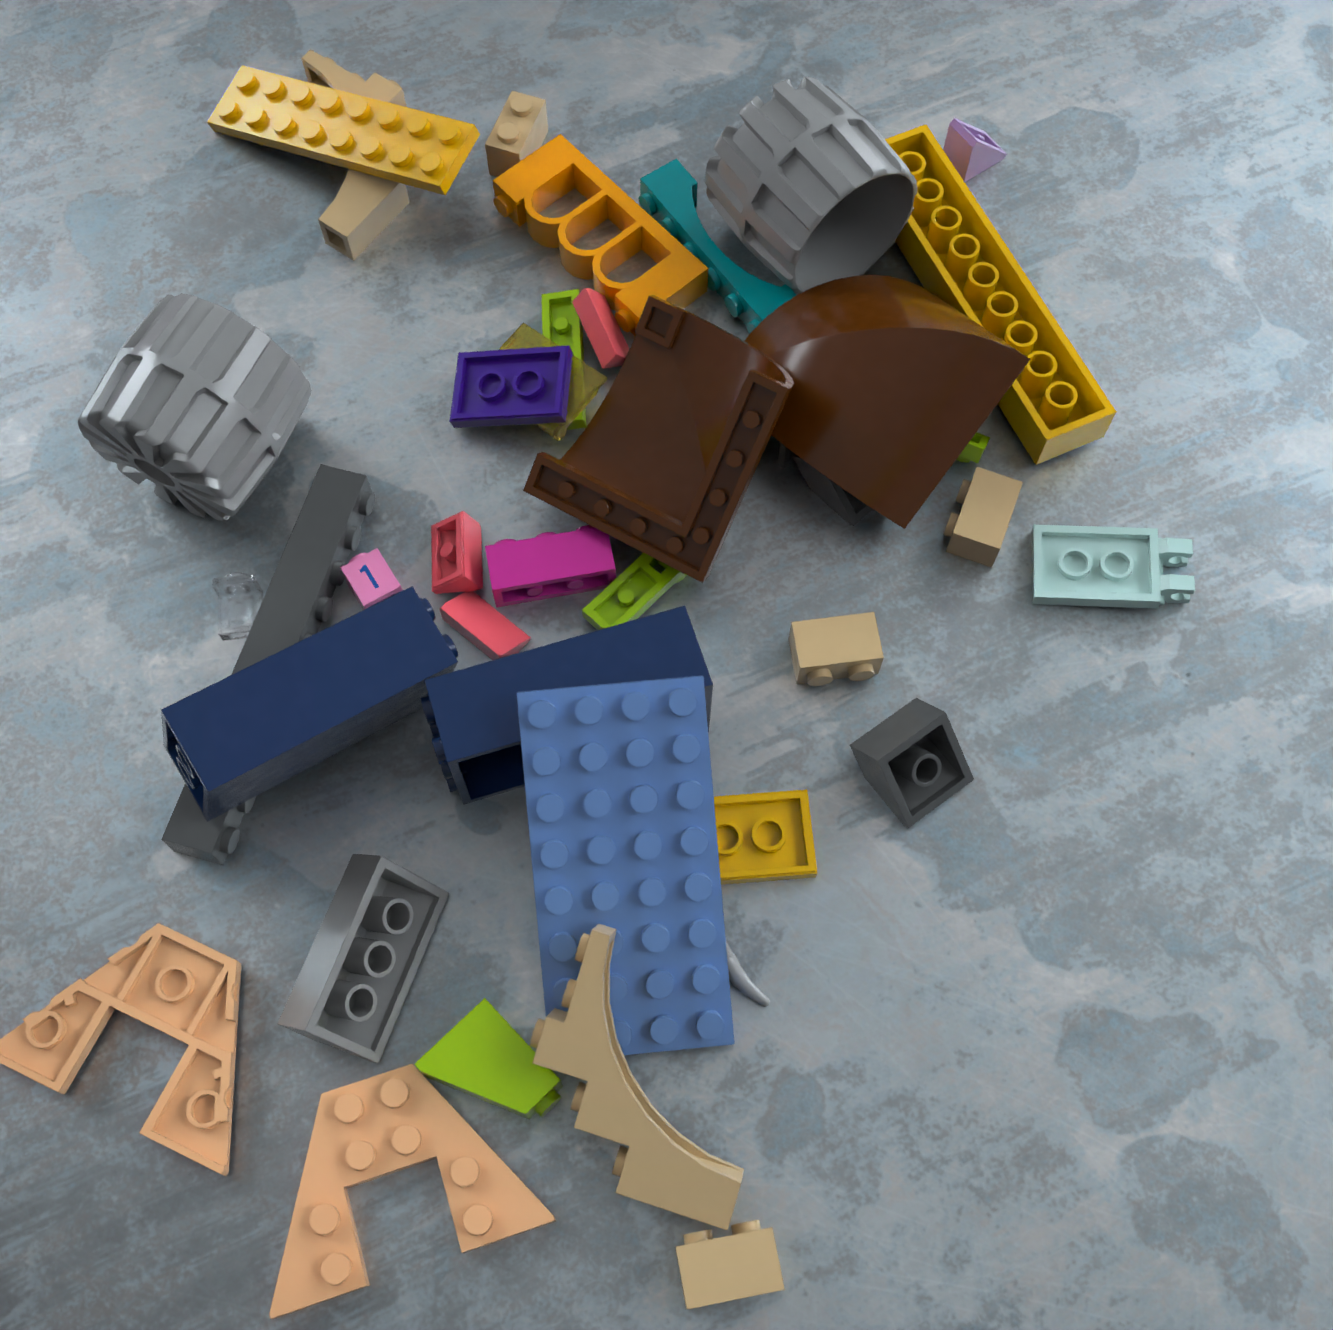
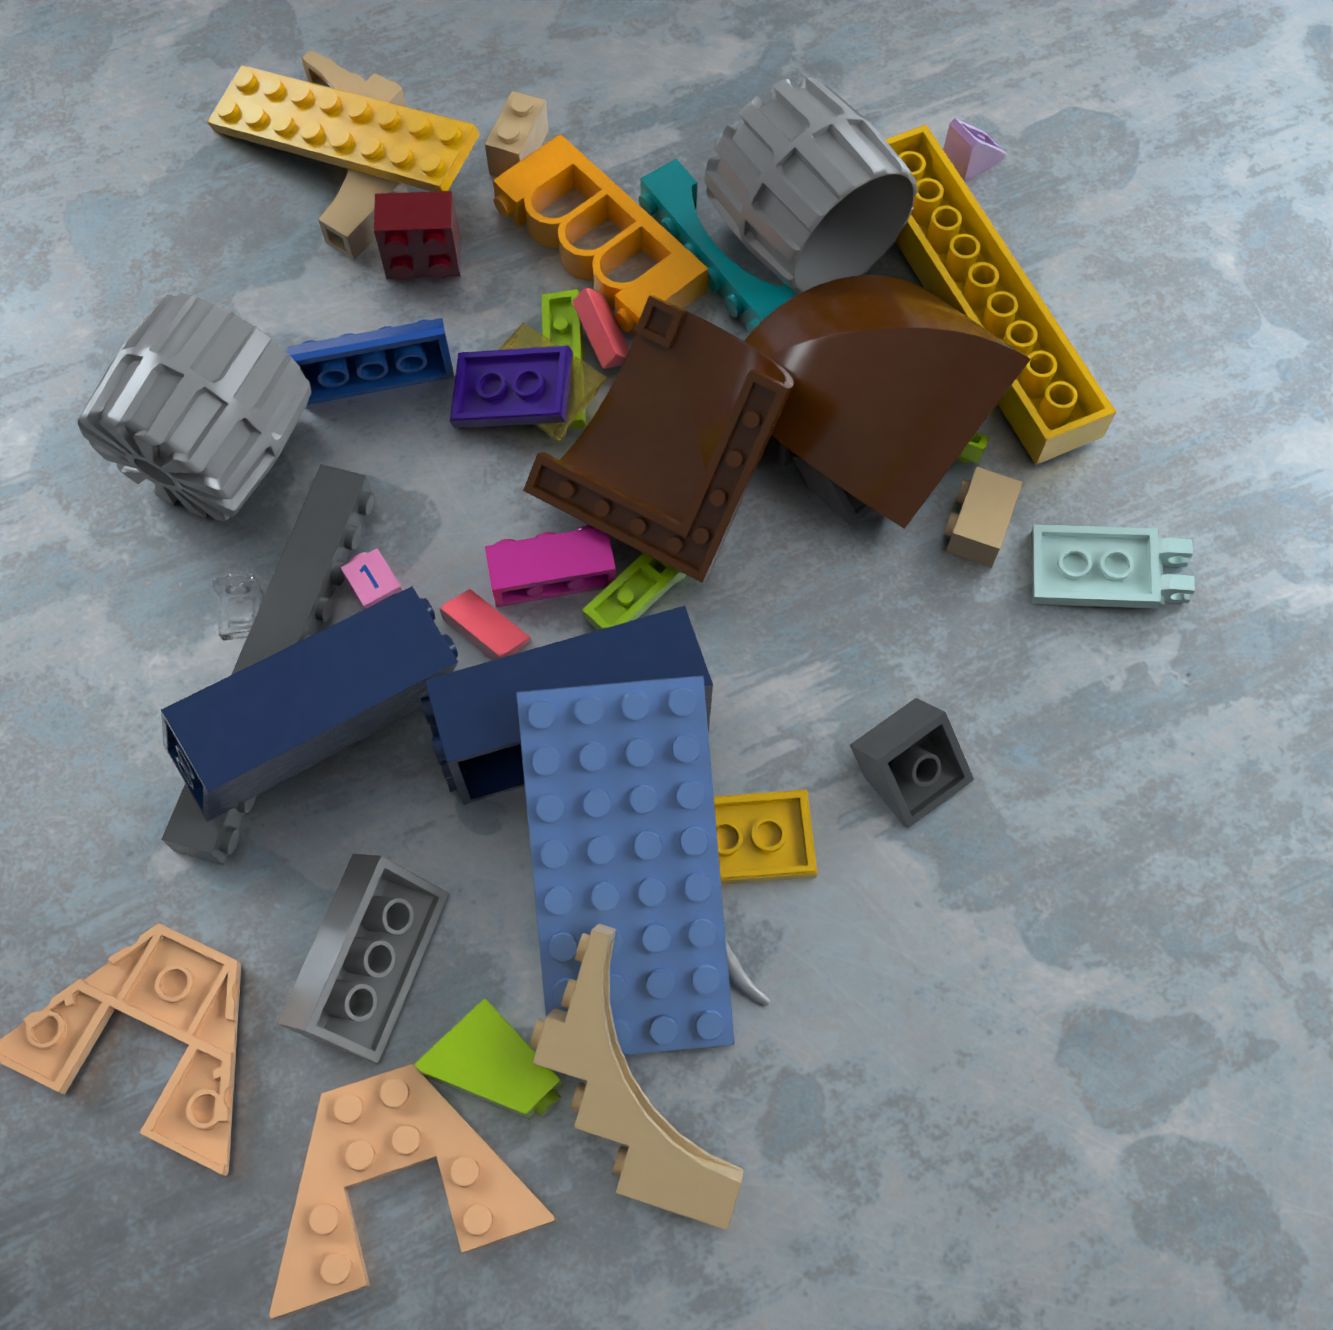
(374, 360): none -> blue slope
(417, 234): none -> dark red piece
(456, 554): coral slope -> none
(728, 1265): tan brick -> none
(835, 648): tan brick -> none

